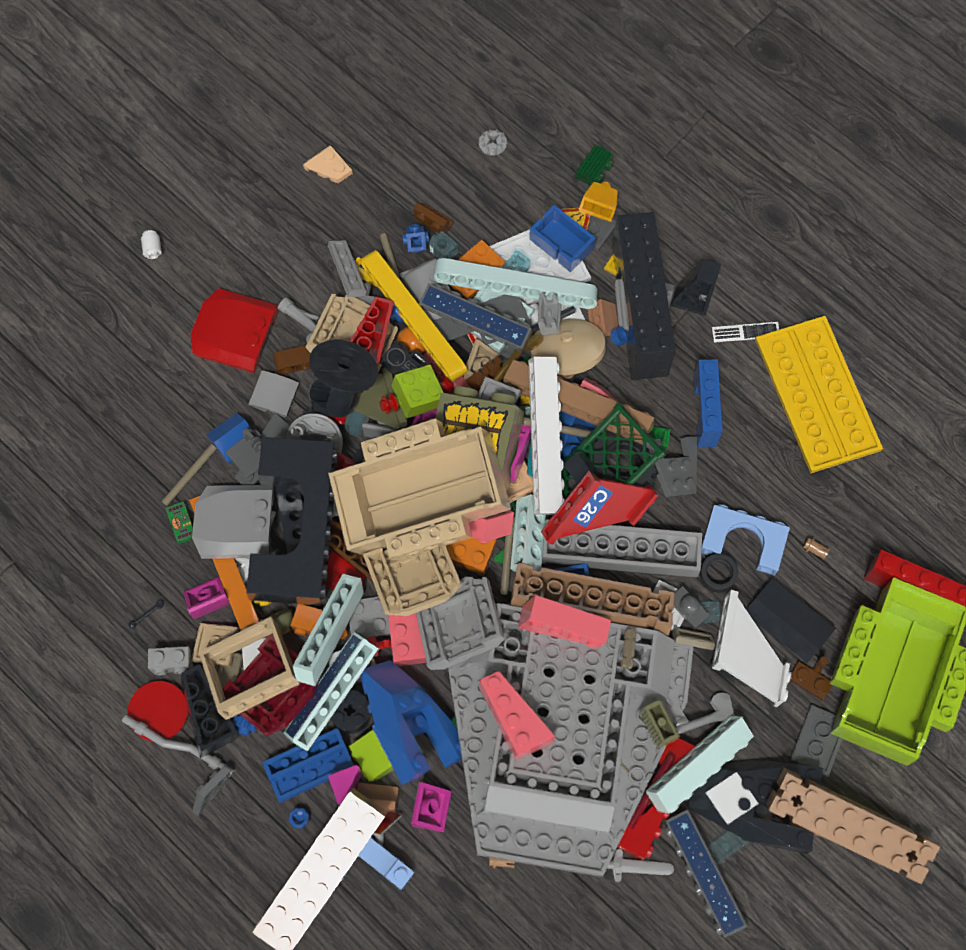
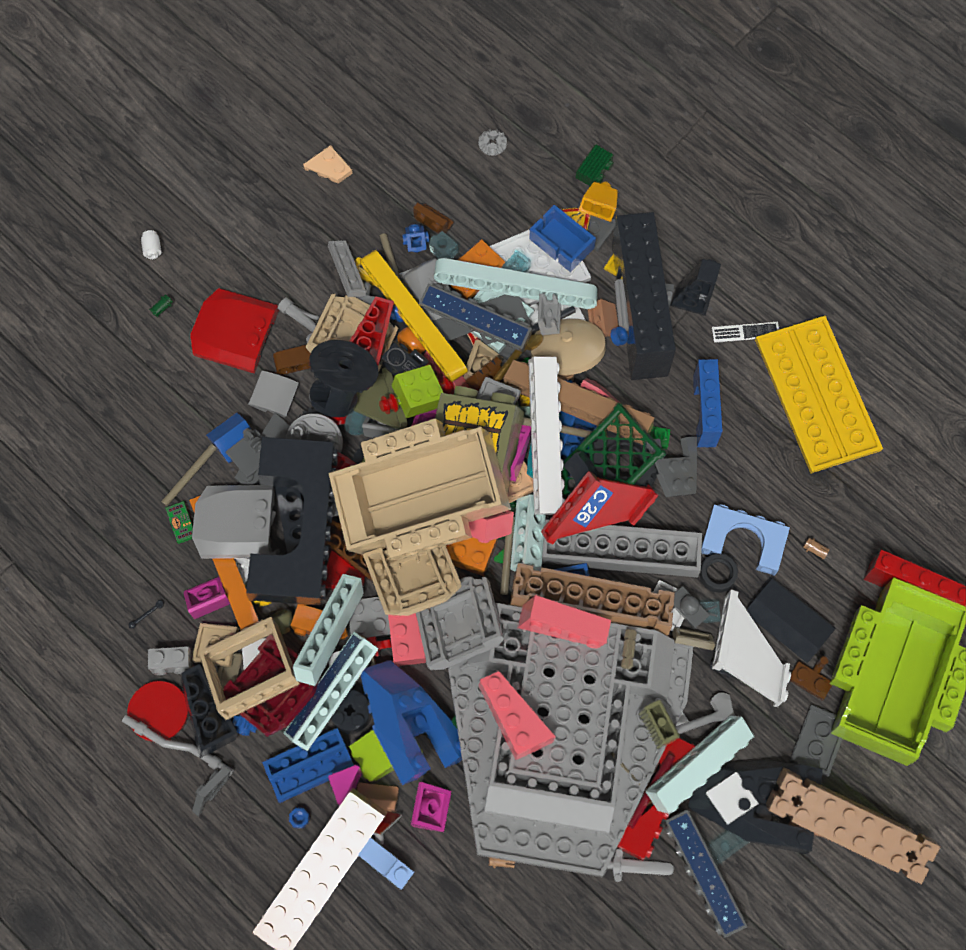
(161, 305): none -> dark green pin

